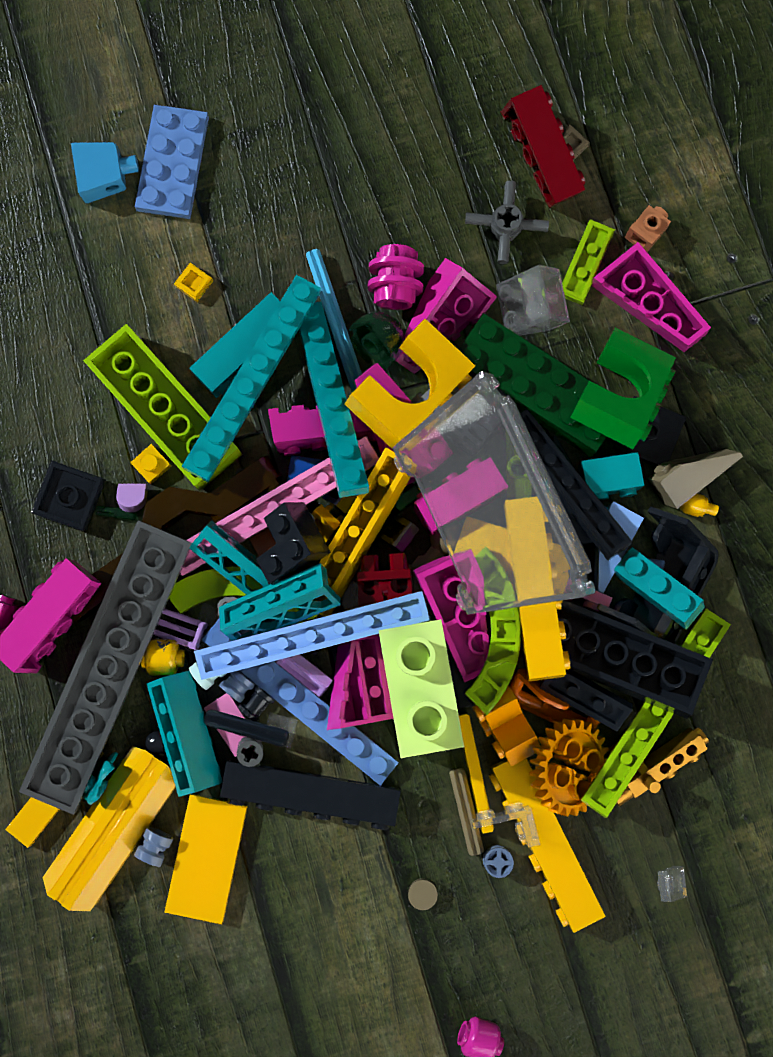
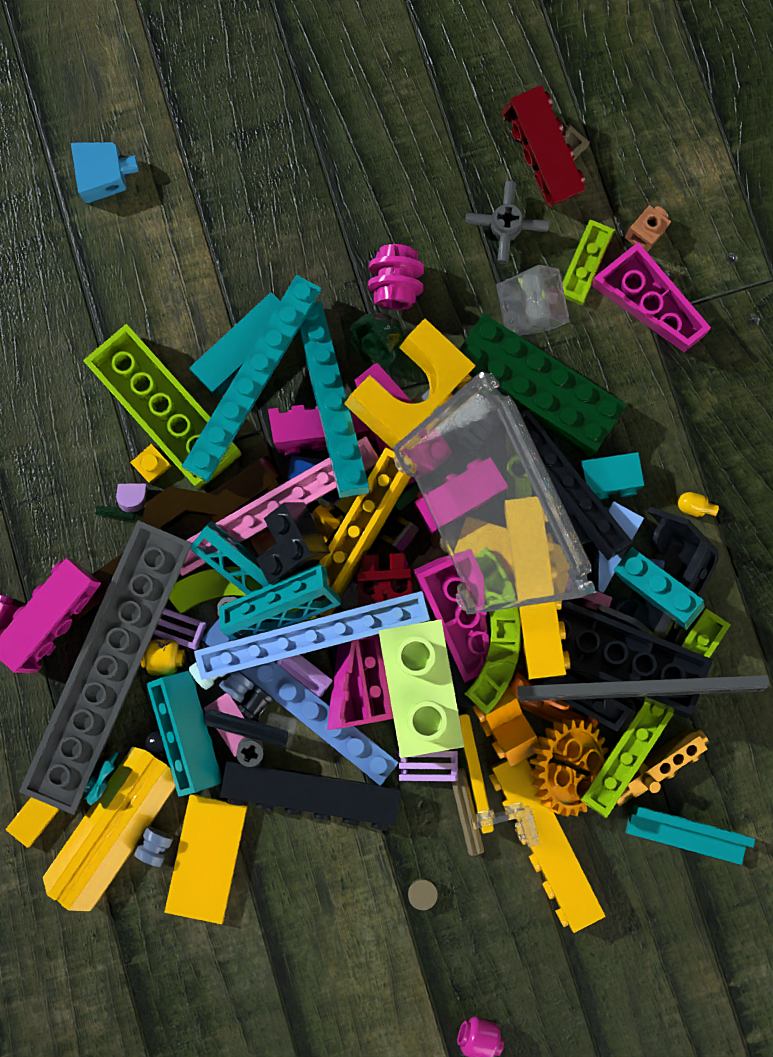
(68, 496): black plate -> none
(171, 161): medium blue plate -> none
(193, 282): yellow tile -> none
(334, 317): medium azure axle -> none
(404, 765): none -> lavender tile
(450, 304): dark pink wedge -> none
(501, 864): sand blue wheel -> none
(620, 416): green arch -> none
(643, 688): none -> dark grey tile
(661, 439): black plate -> none
(672, 884): clear plate -> none
(685, 477): dark tan slope -> none
(688, 834): none -> teal fence

